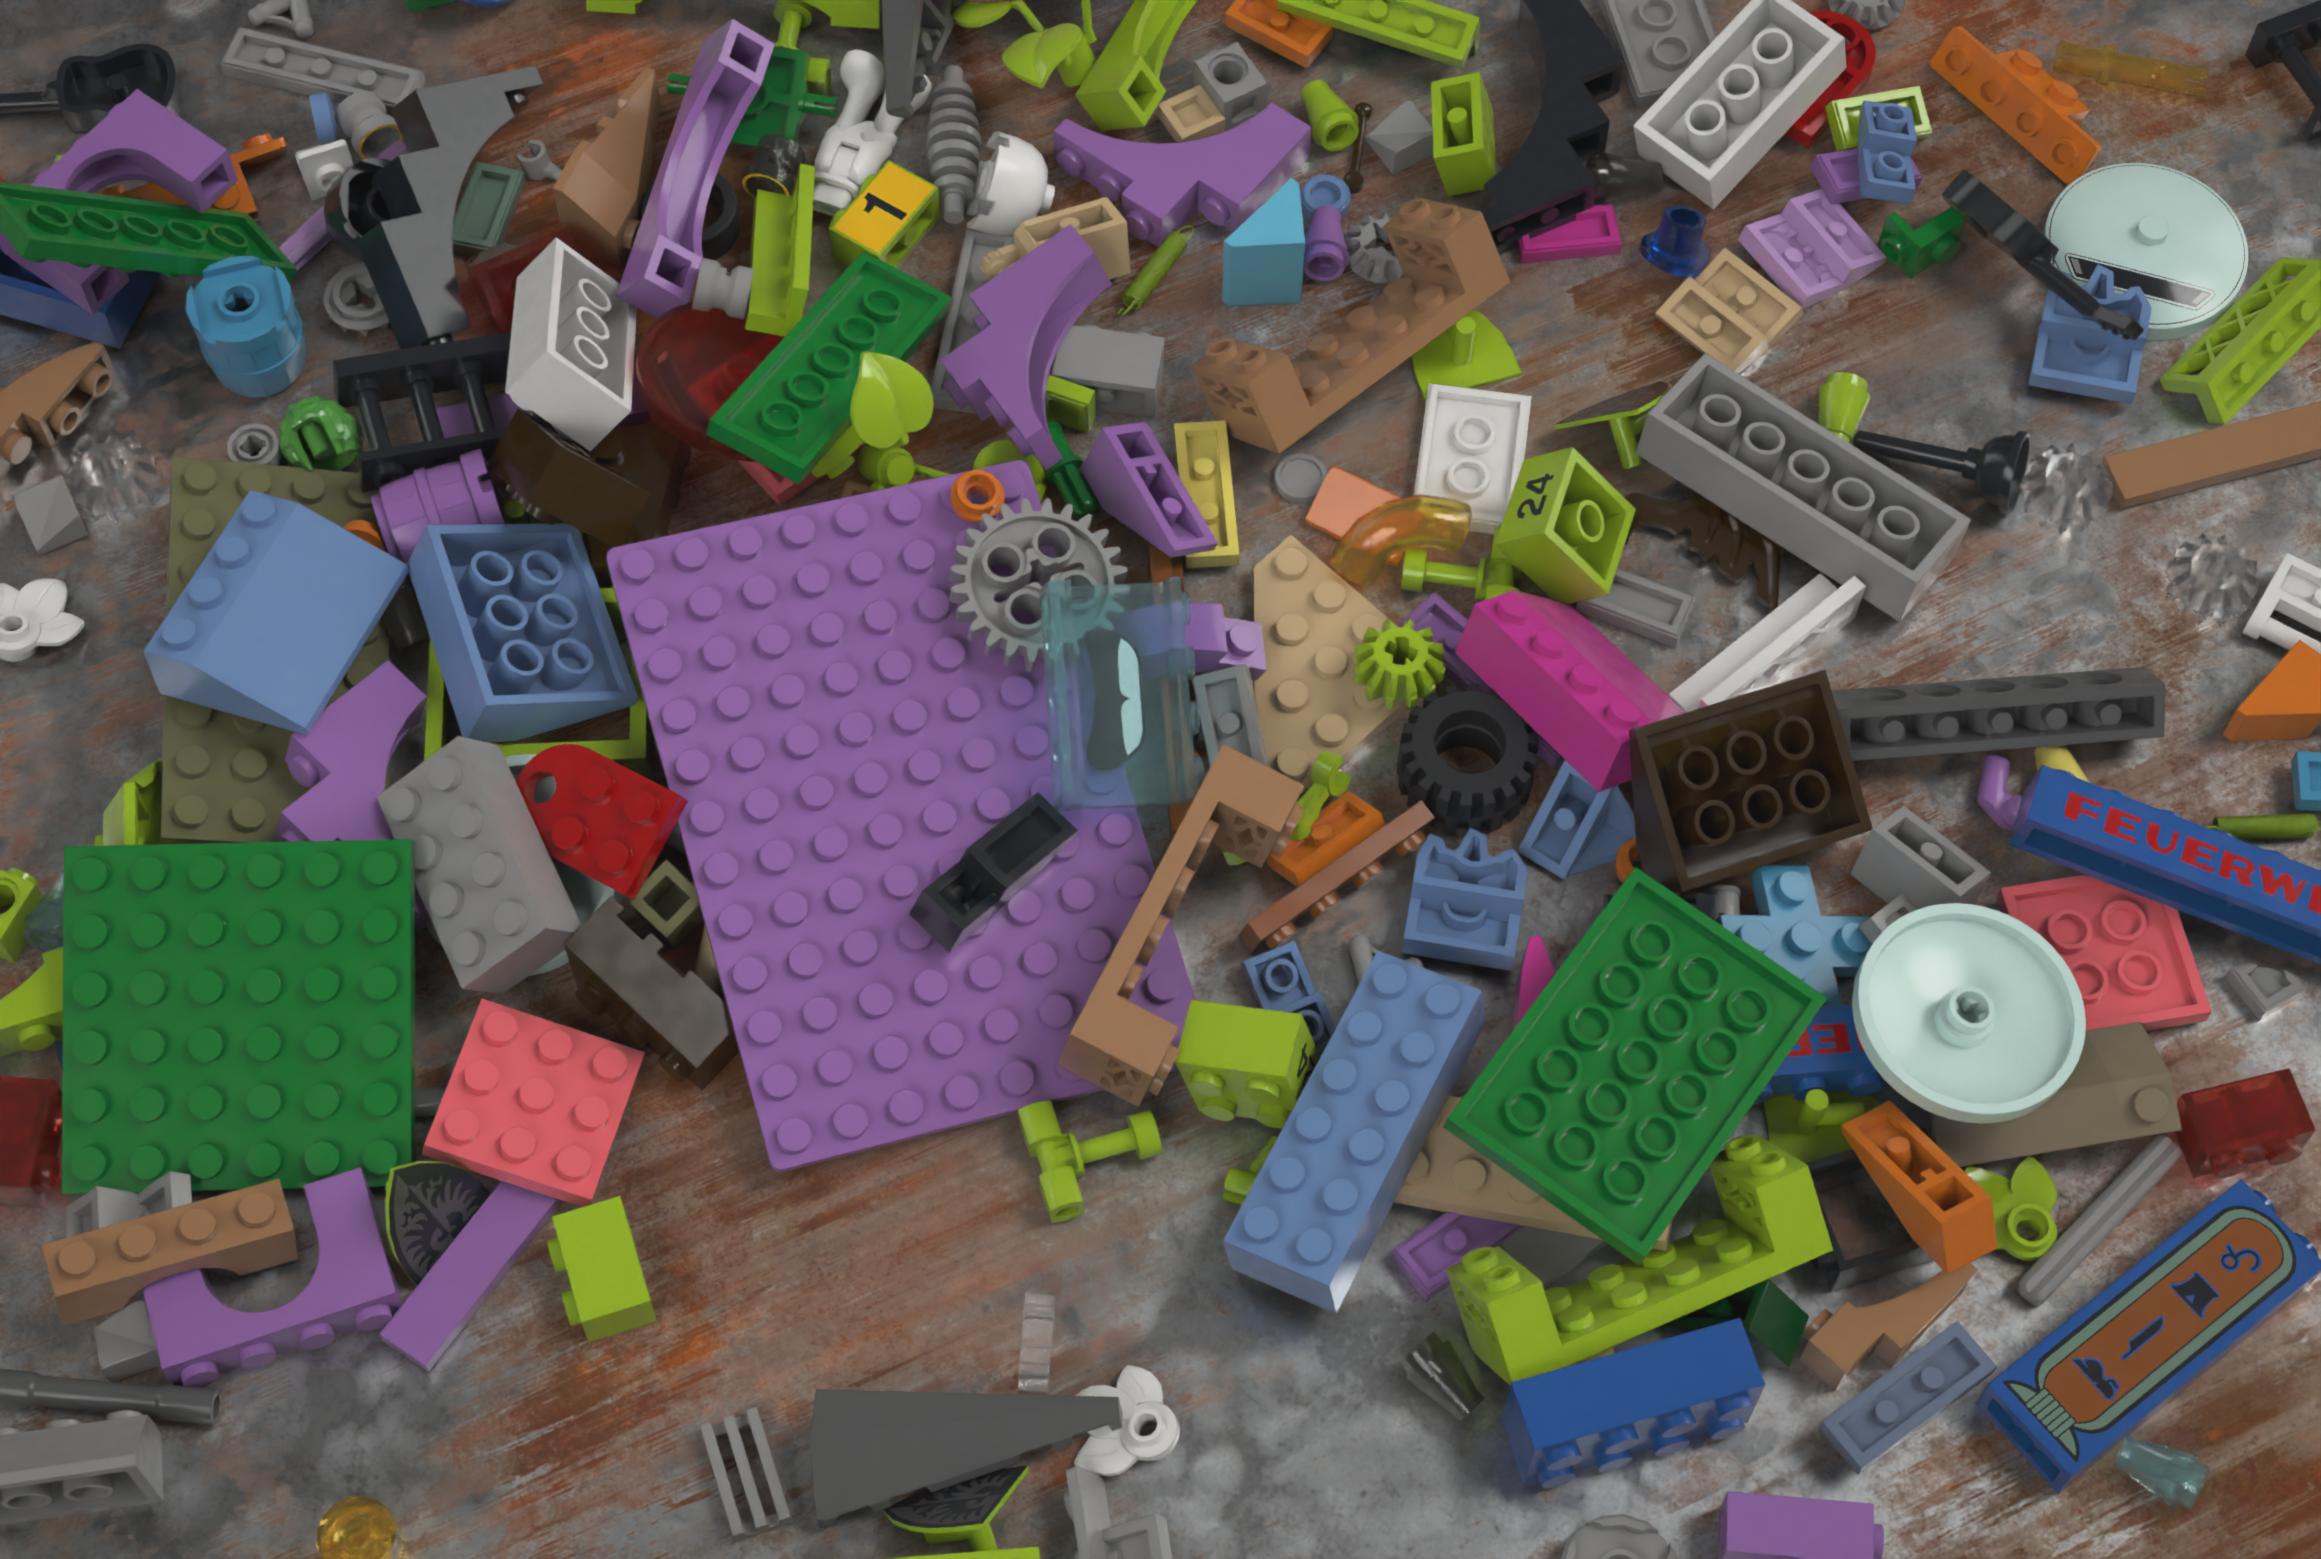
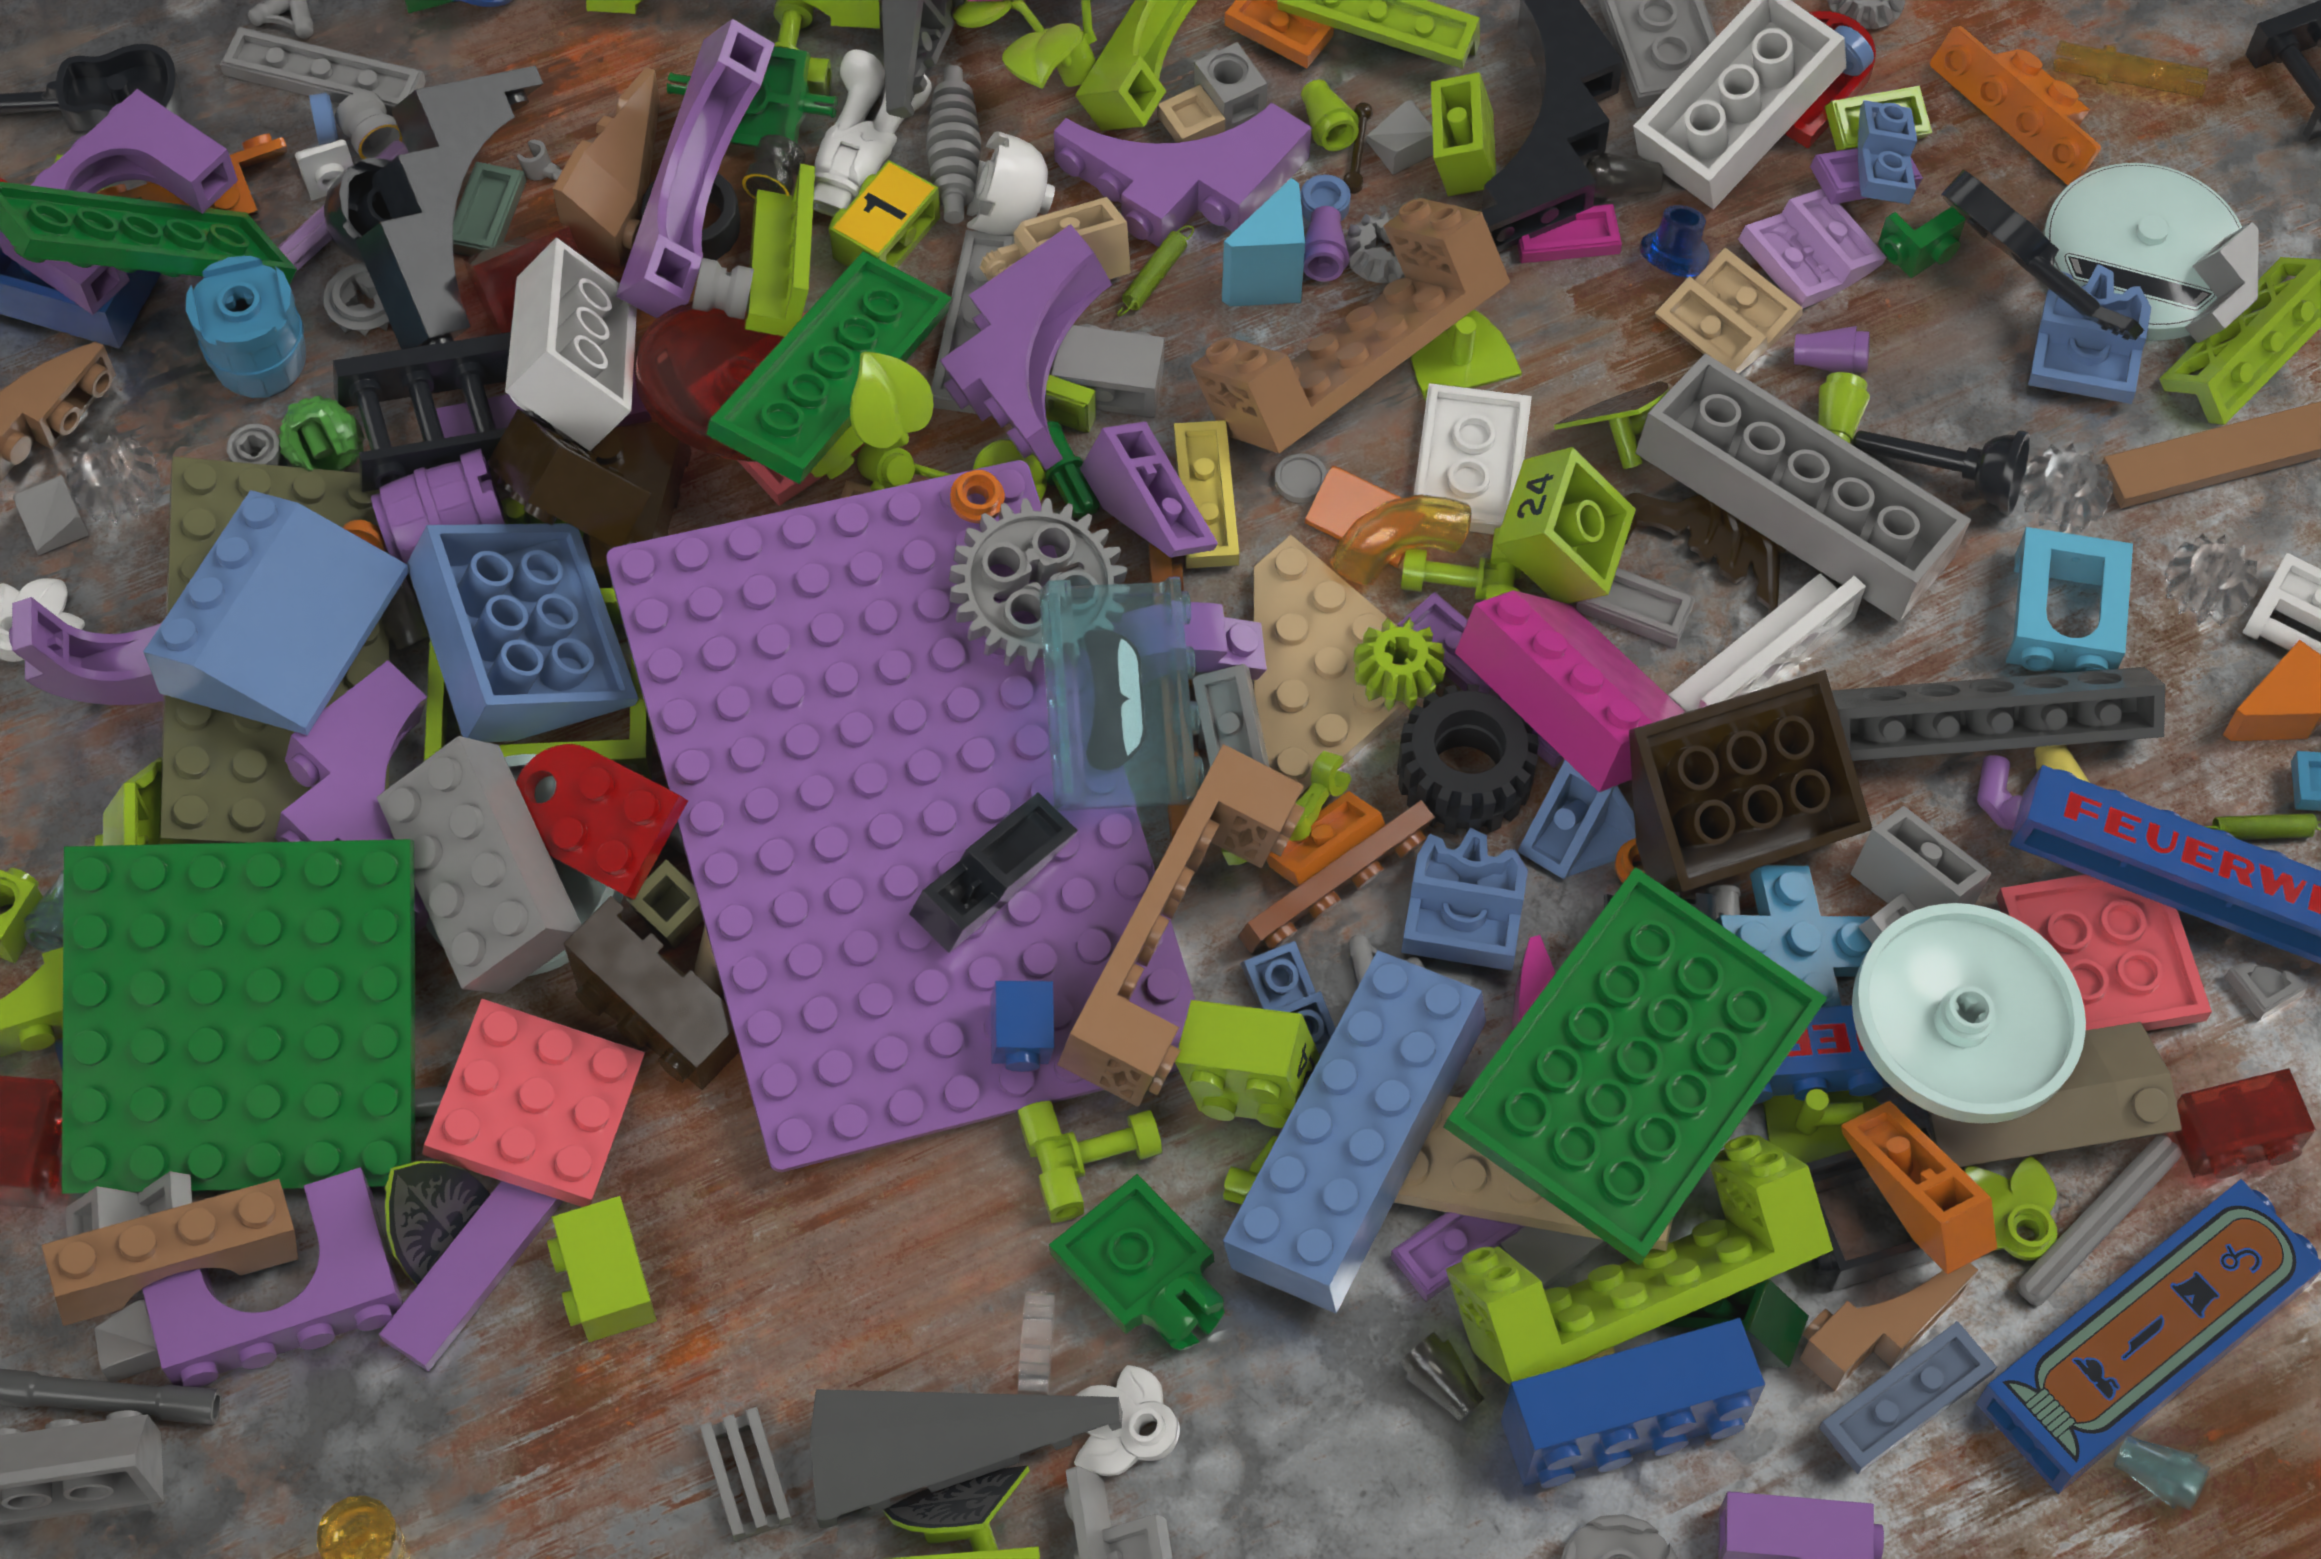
(80, 662): none -> medium lavender arch
(1022, 1024): none -> blue brick
(1142, 1265): none -> green plate
(1834, 350): none -> medium lavender cone
(1857, 50): none -> medium blue tile
(2076, 559): none -> medium azure panel
(2232, 275): none -> light grey slope

